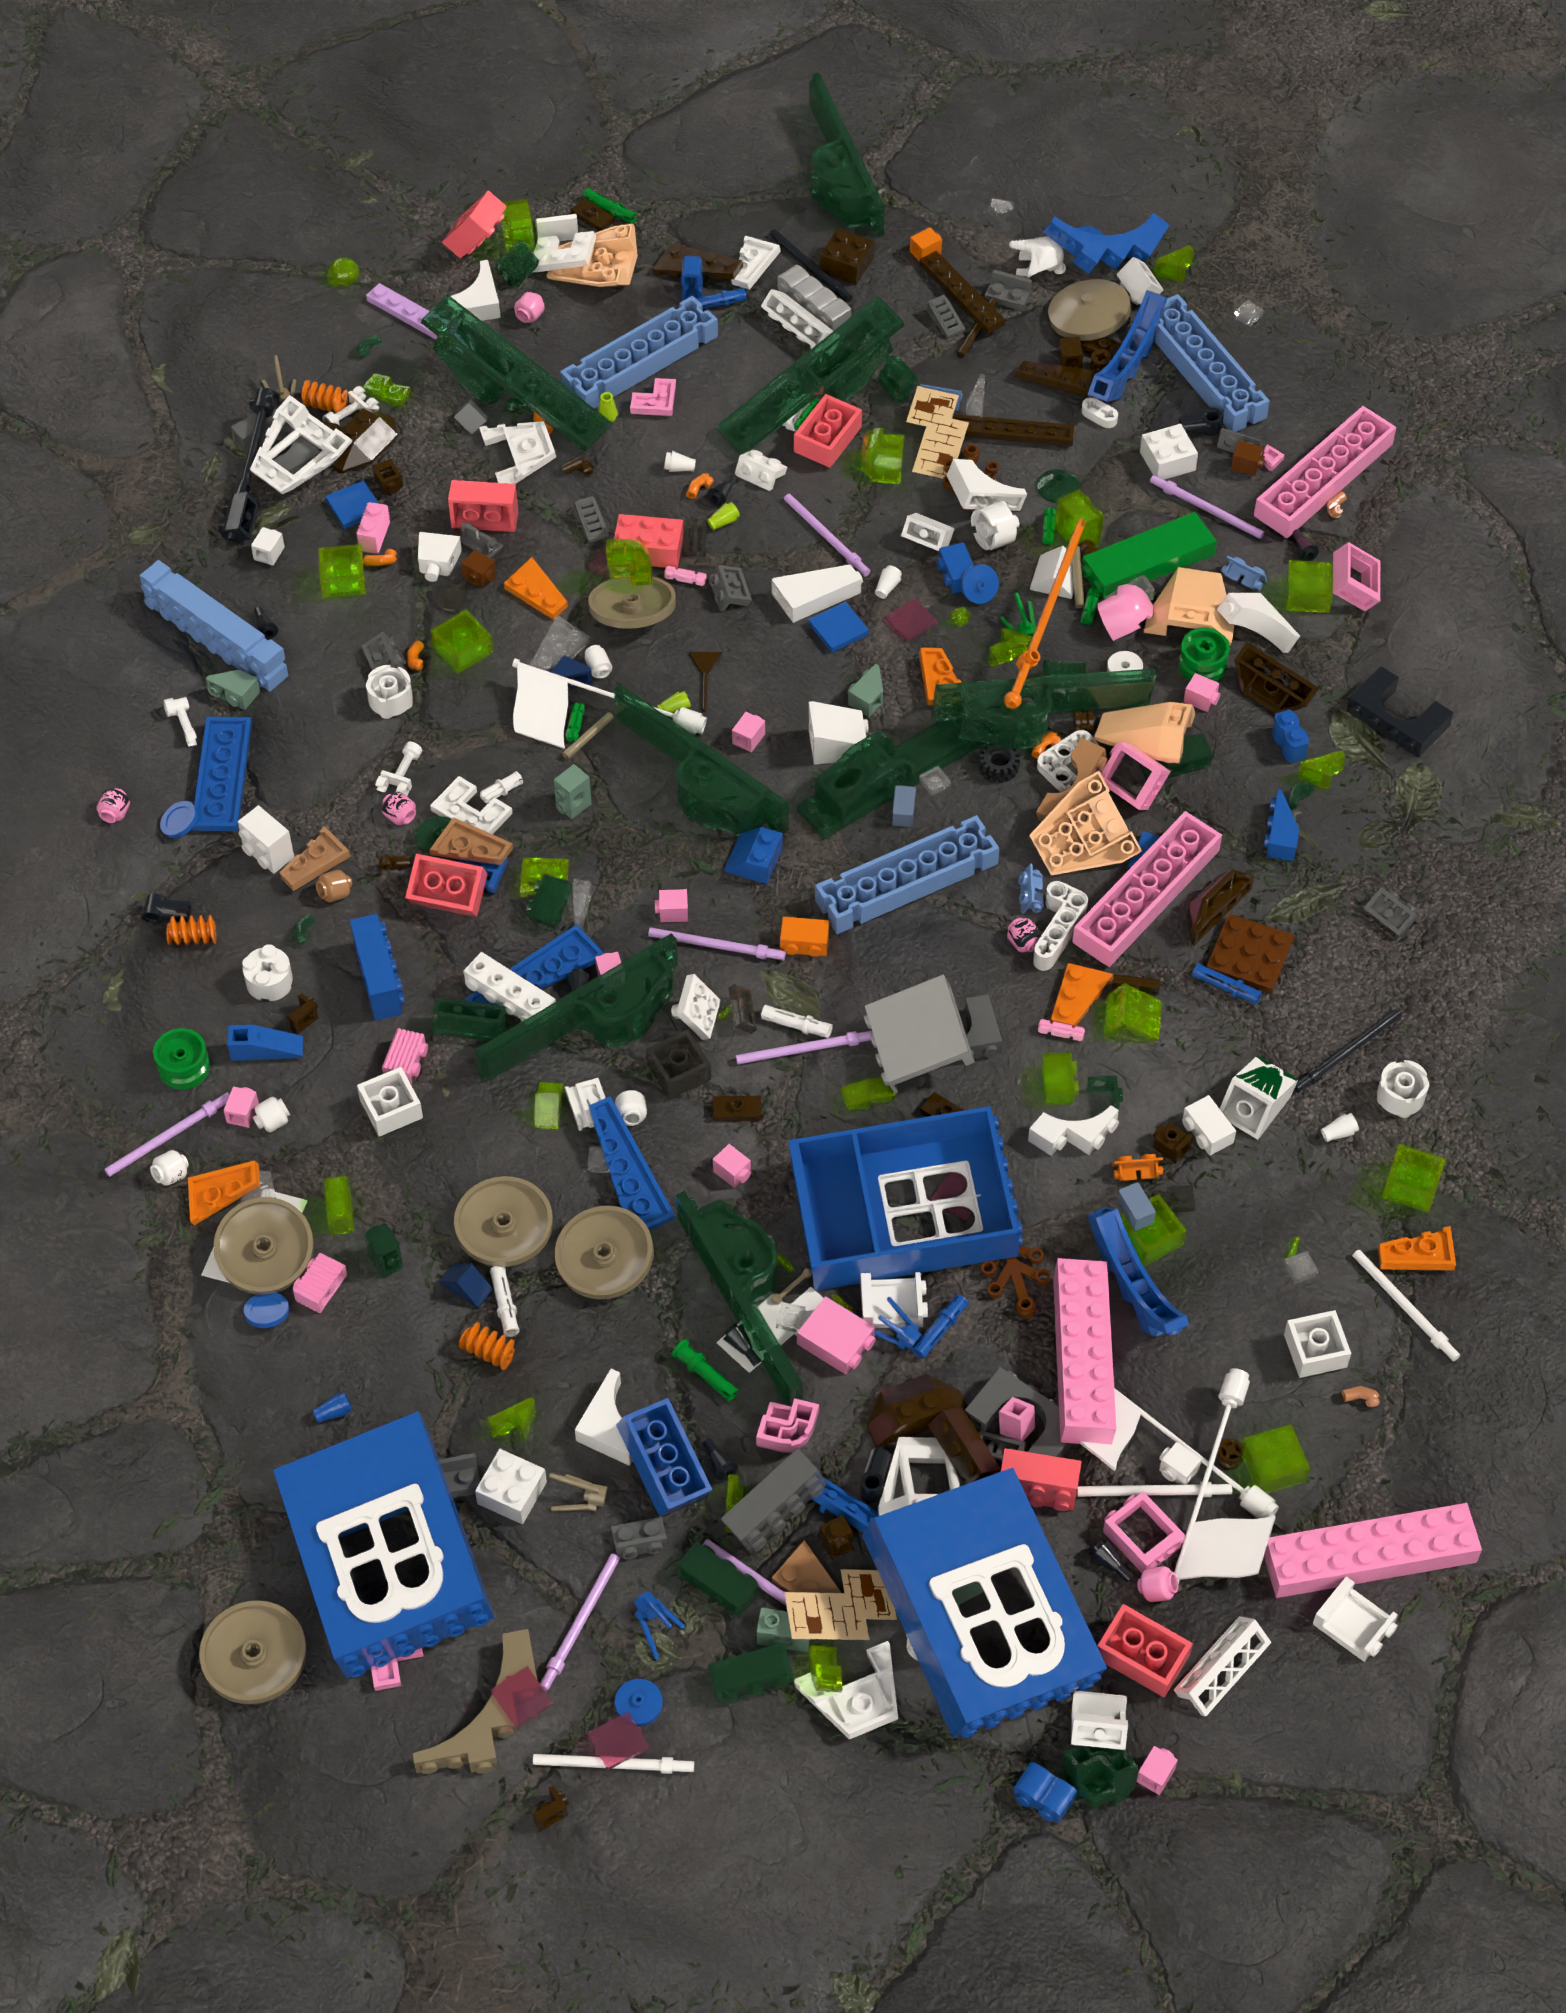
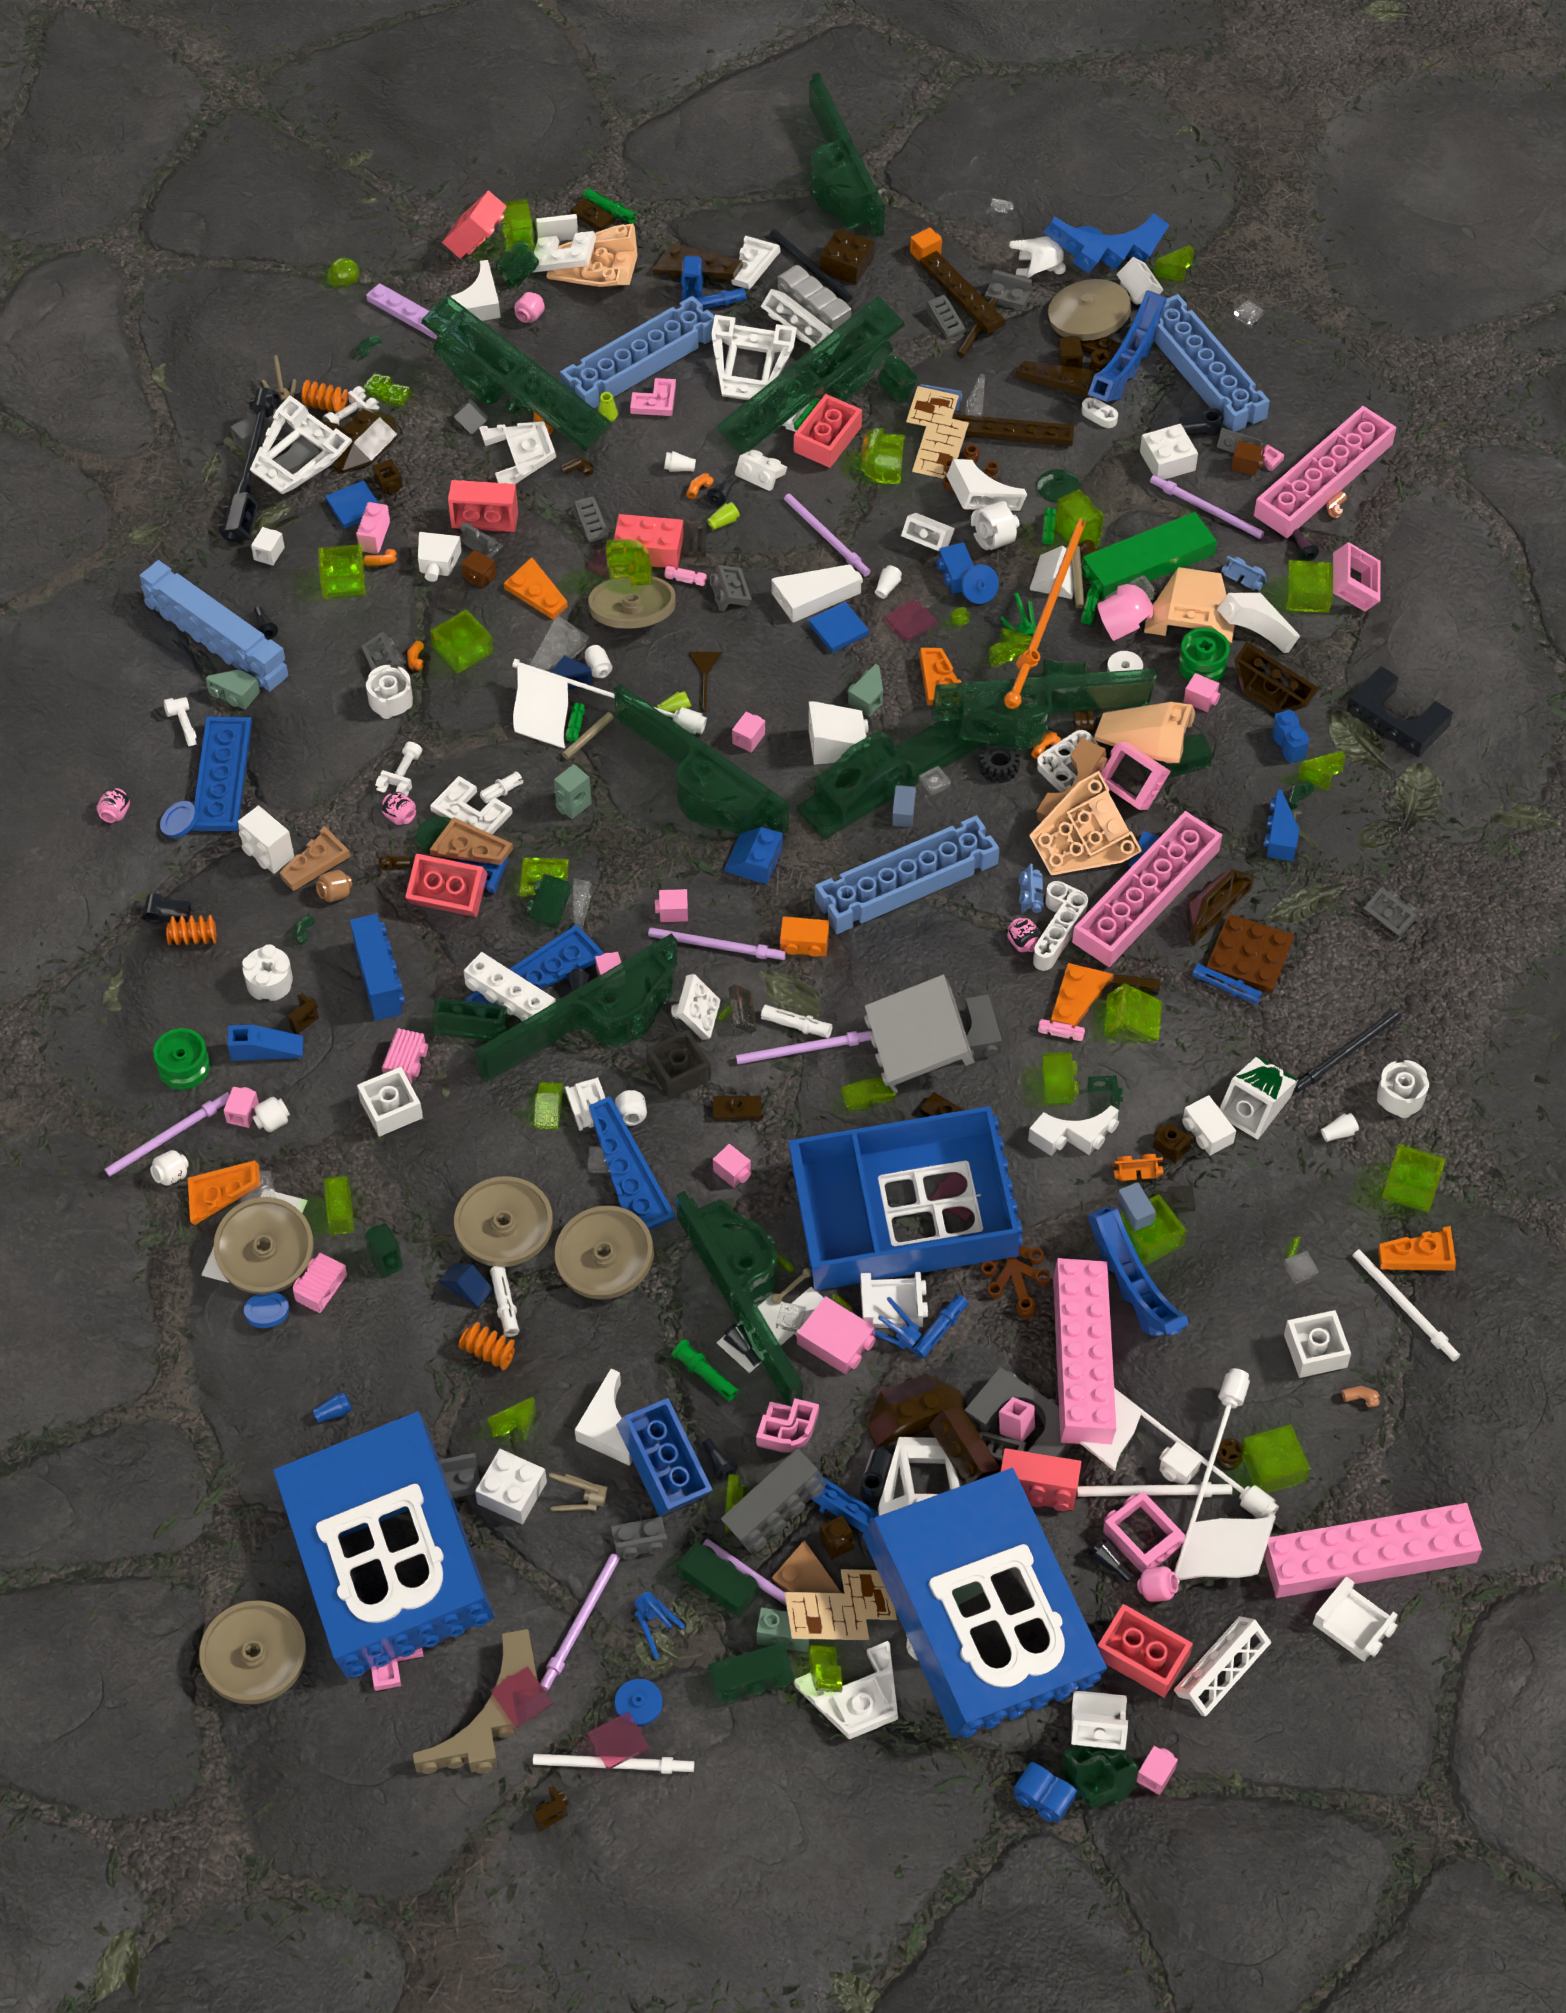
(753, 339): none -> white windscreen

